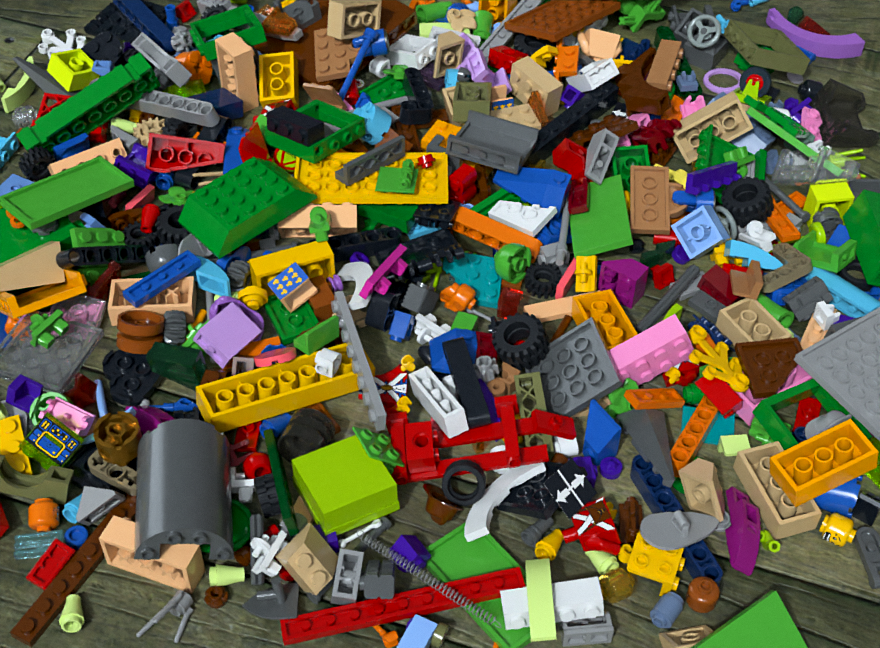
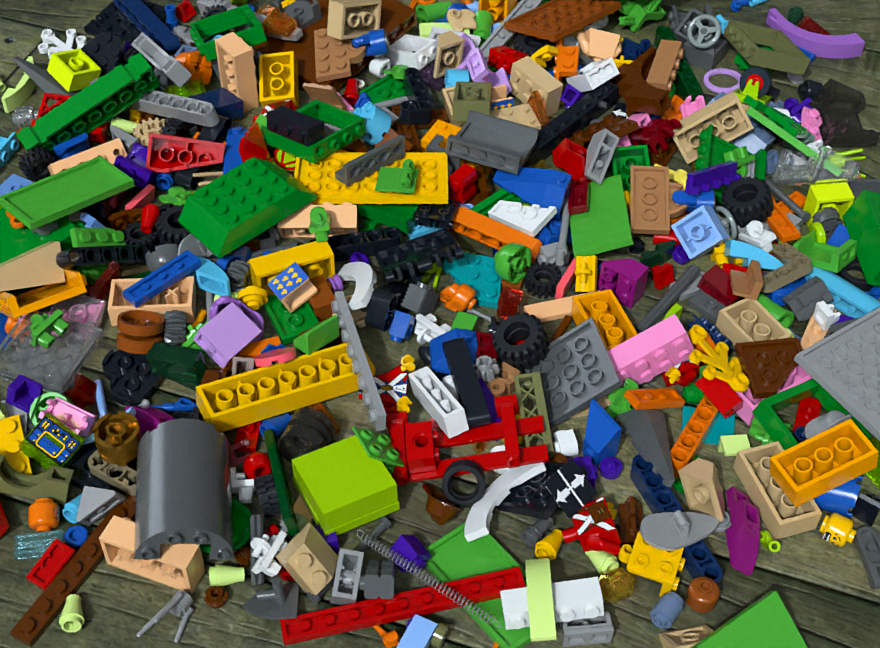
(102, 67): medium blue slope -> none
(181, 41): light grey gear -> none
(327, 362): white plate -> none
(369, 36): blue piece -> none
(375, 524): white hinge -> none
(378, 280): dark pink hinge -> none
(426, 161): red plate -> none
(462, 74): dark grey hinge -> none
(553, 424): red plate -> none
(687, 82): sand blue tile -> none

